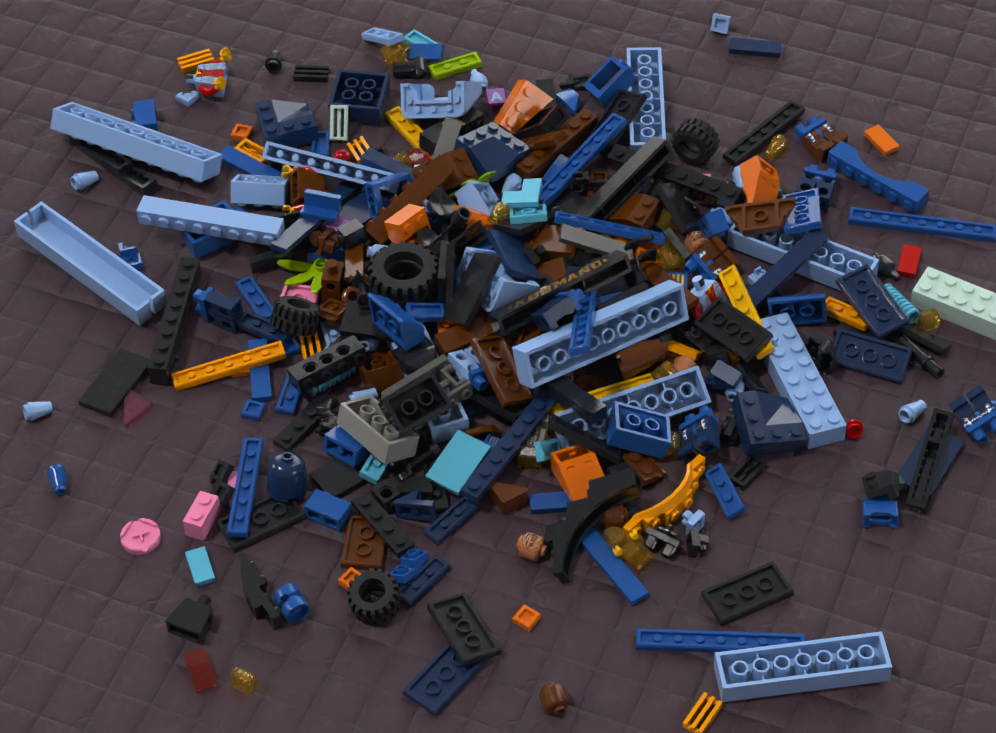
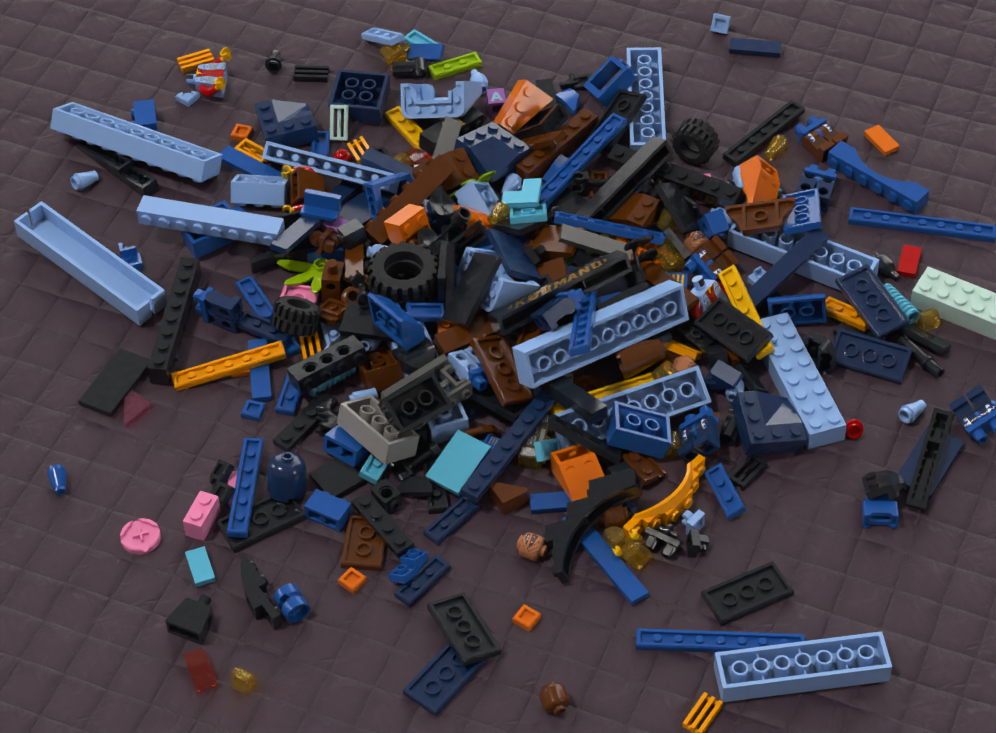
(35, 410): light blue cone -> none
(377, 611): black tyre -> none
(413, 507): dark blue slope -> none

